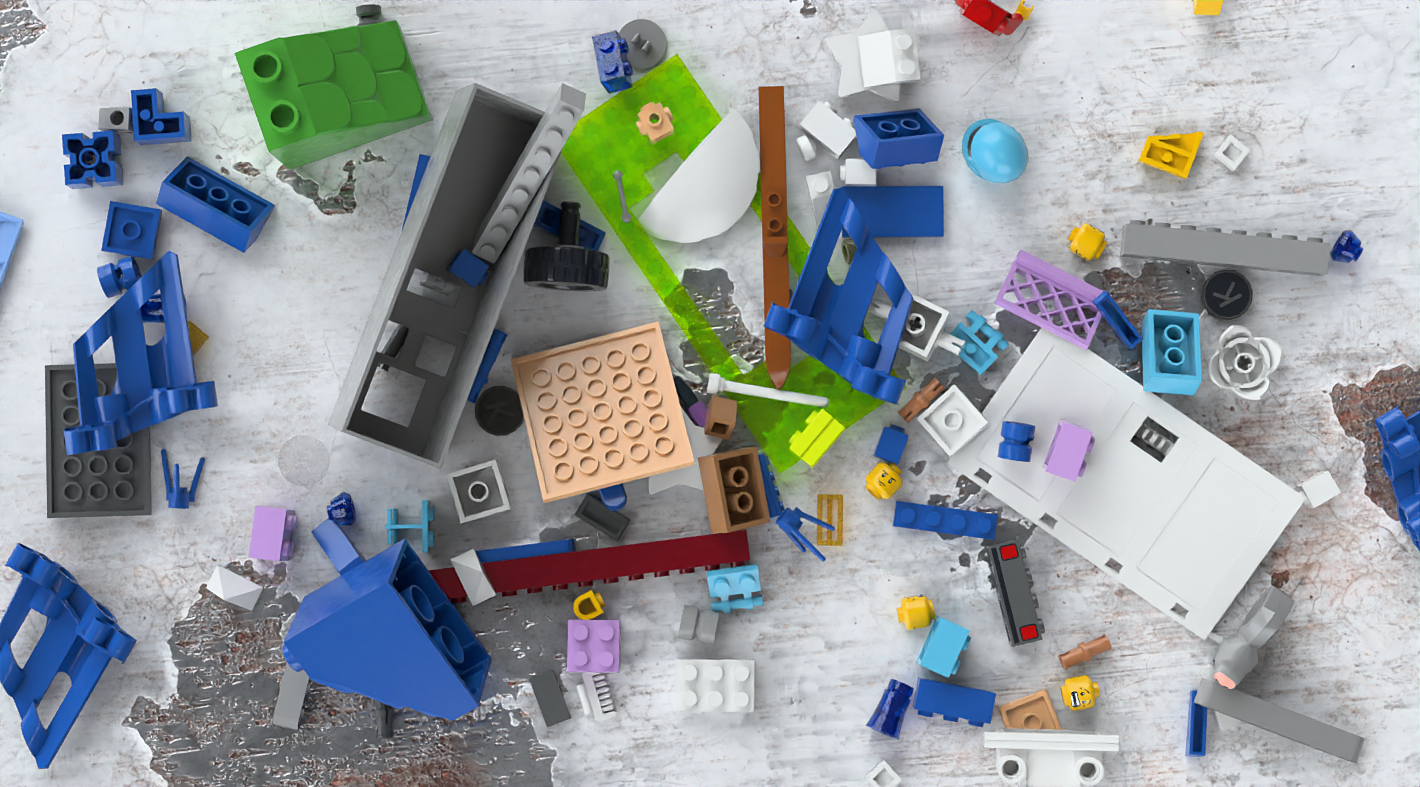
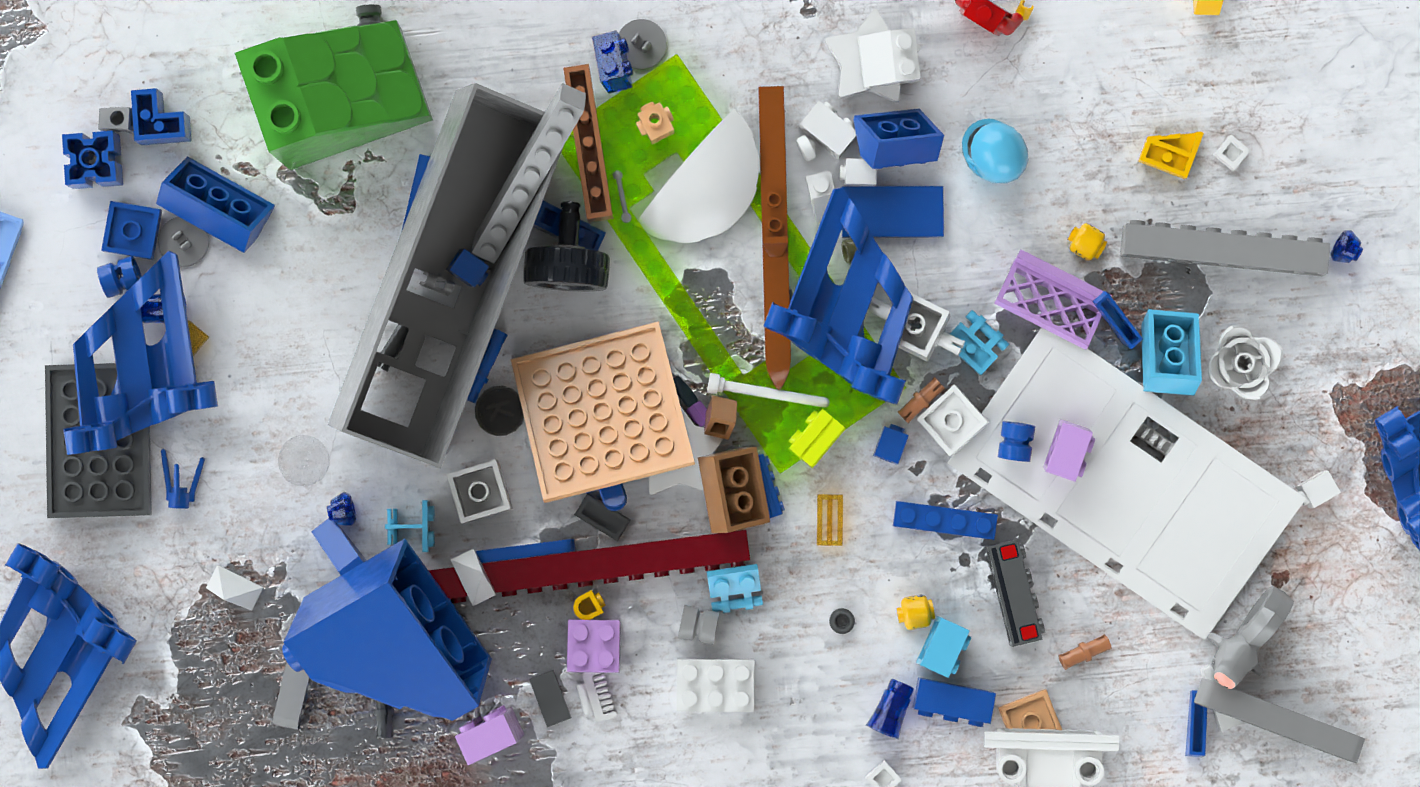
(184, 240): none -> light grey piece
(273, 533): lavender brick -> none
(485, 737): none -> lavender brick
(589, 148): none -> nougat brick
(790, 523): blue plant -> none
(849, 624): none -> dark grey plate
(883, 480): yellow head -> none
(1079, 693): yellow head -> none
(1226, 294): black tile -> none

